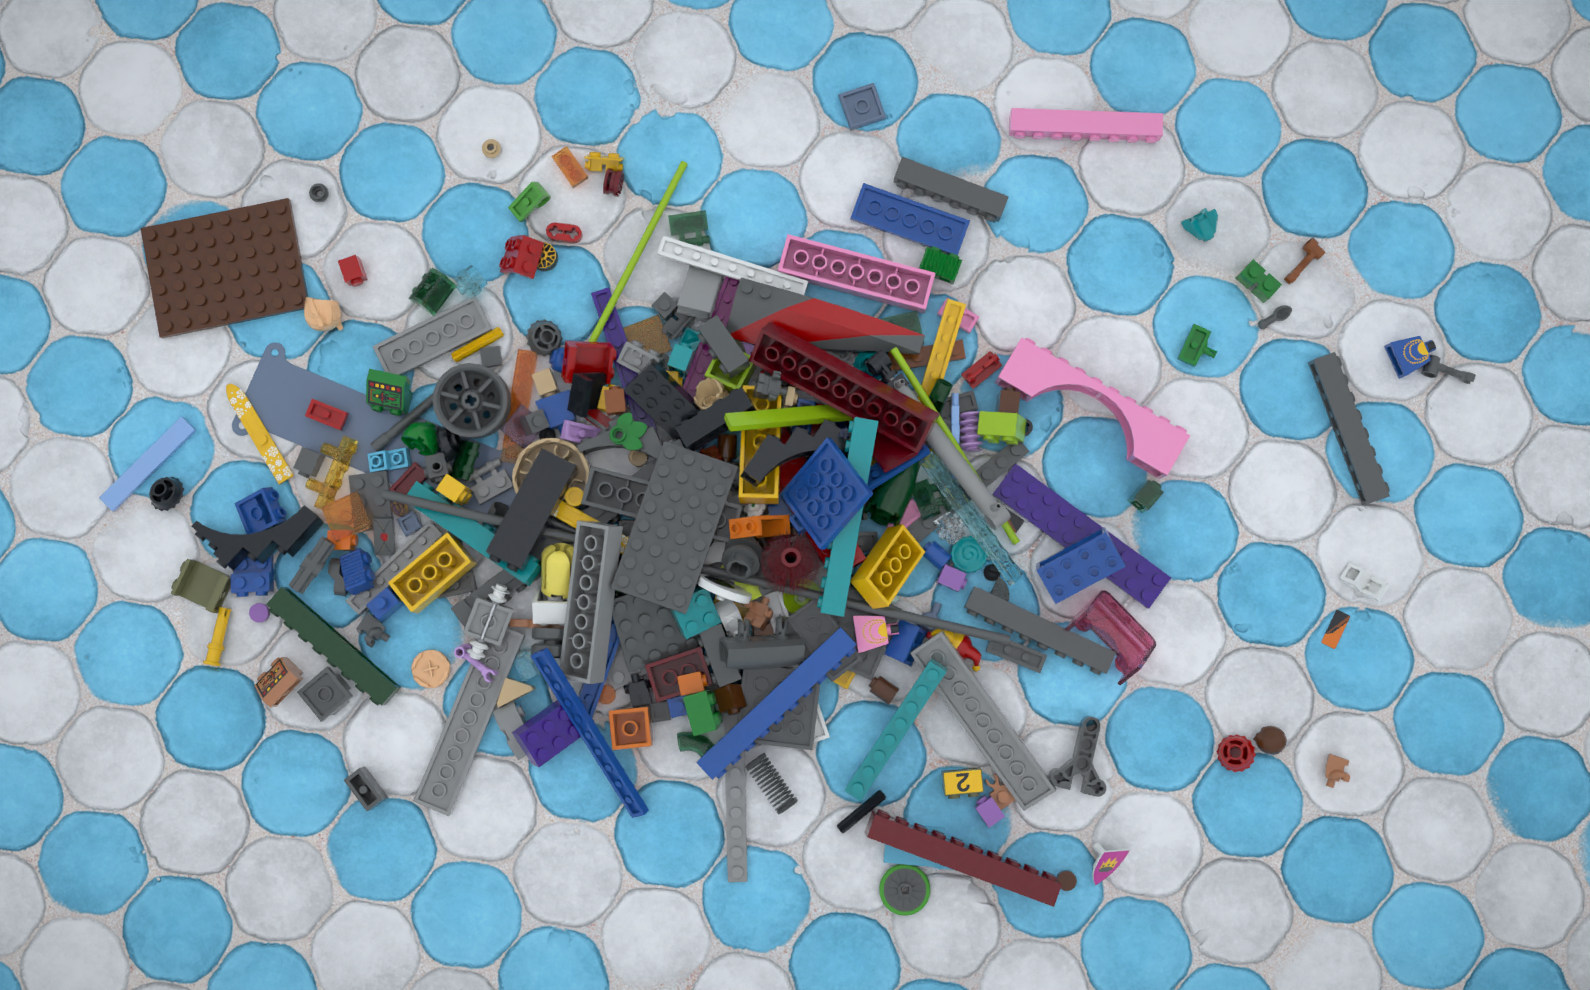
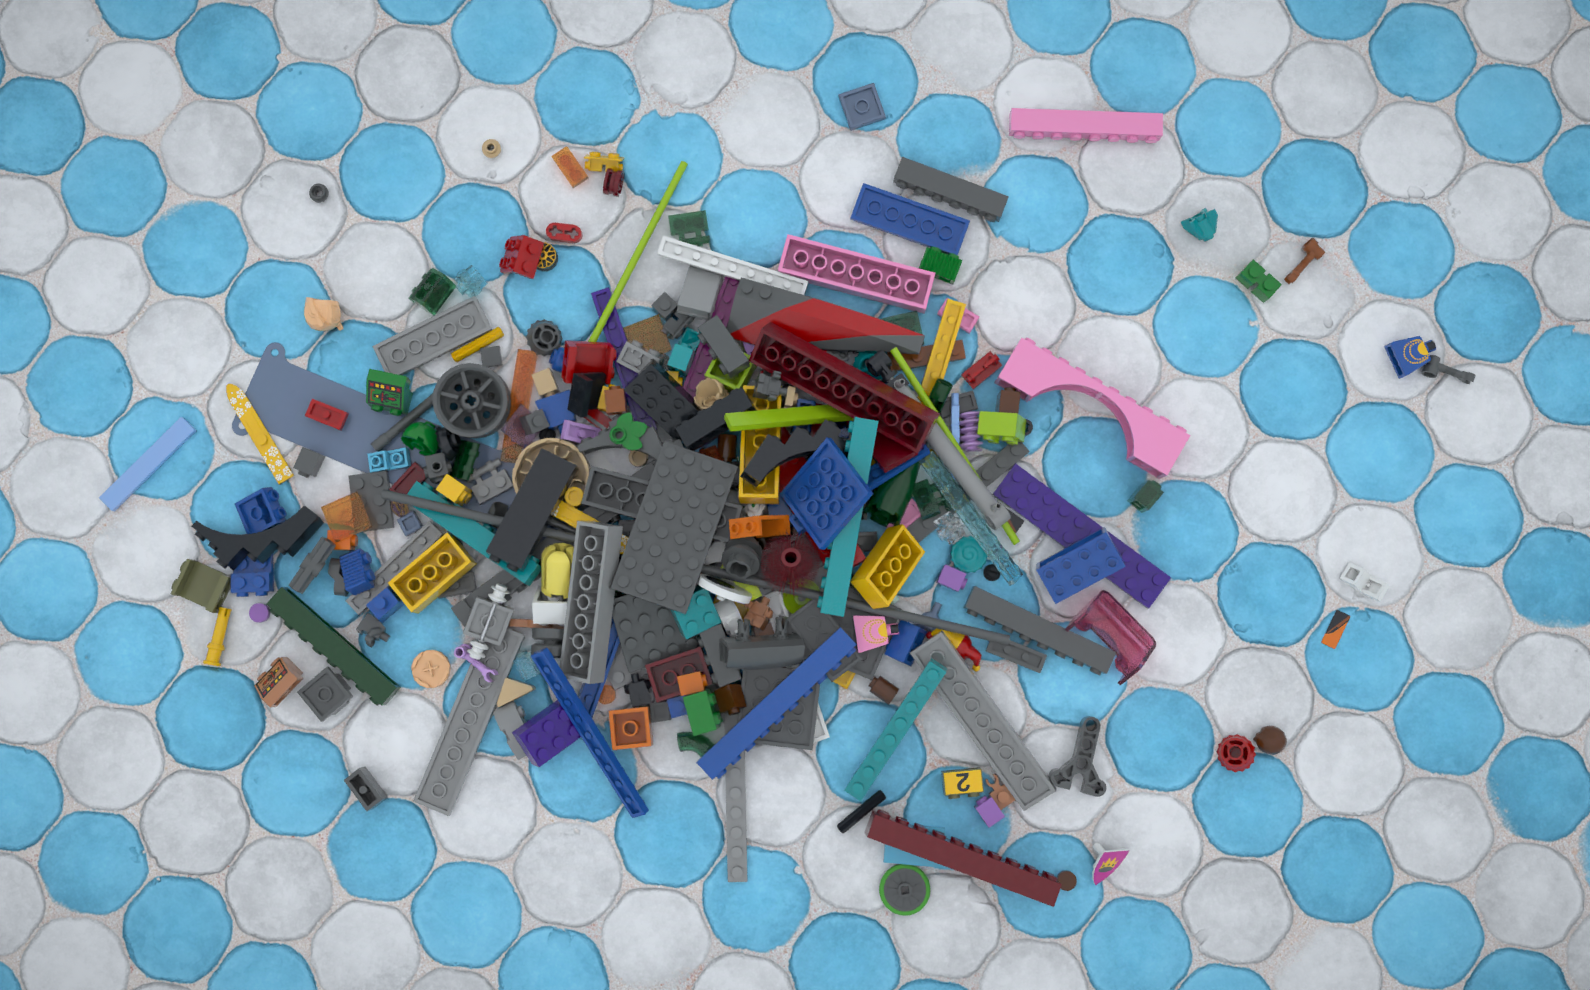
(166, 493): black piece -> none
(224, 268): reddish brown plate -> none
(340, 465): clear yellow plate -> none
(352, 270): red brick -> none
(384, 535): dark grey tile -> none
(531, 197): bright green plate -> none
(789, 802): dark grey piece -> none
(936, 554): blue brick -> none
(1000, 589): clear smoke tile -> none
(1196, 346): green plate -> none
(1279, 314): dark grey piece -> none
(1334, 770): nougat piece -> none
(1349, 429): dark grey brick -> none

